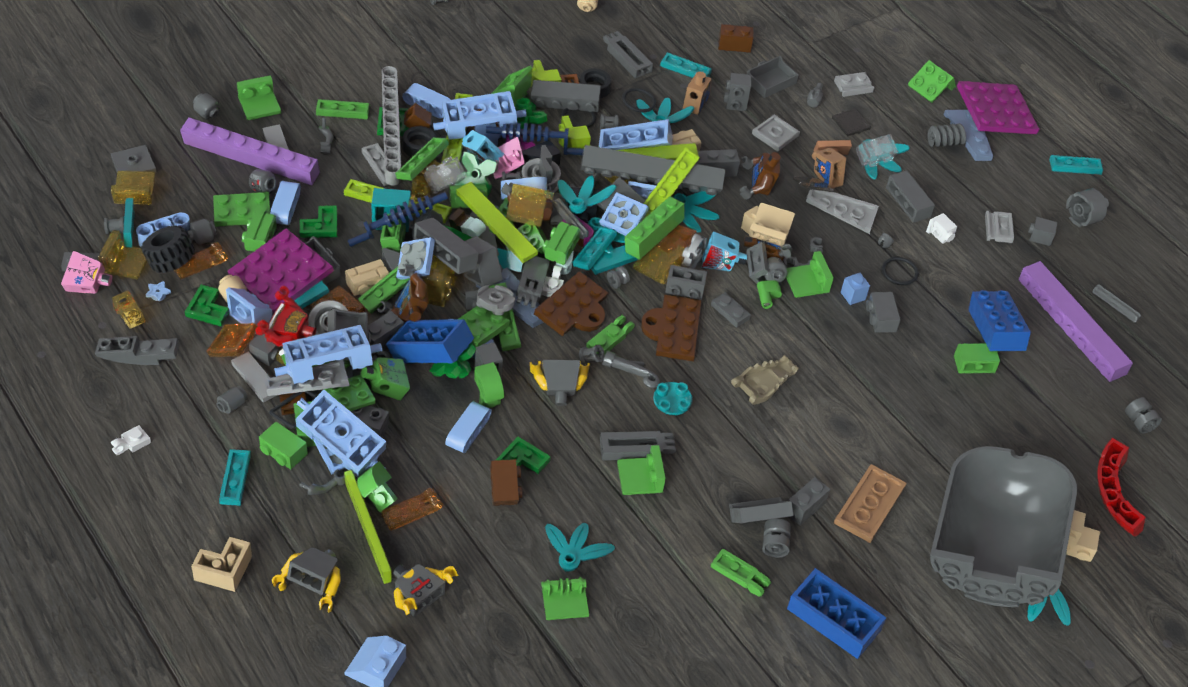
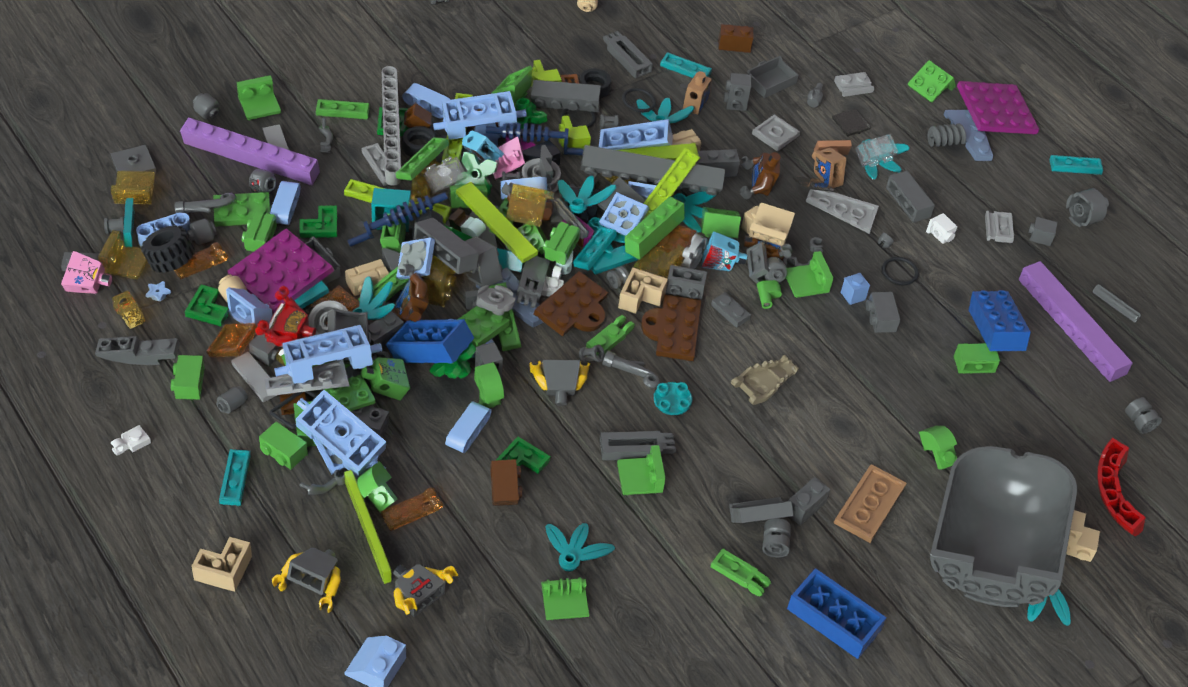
(188, 377): none -> bright green brick
(205, 205): none -> dark grey plant
(372, 306): none -> teal plant
(642, 287): none -> tan brick
(720, 221): none -> bright green slope
(942, 443): none -> bright green brick

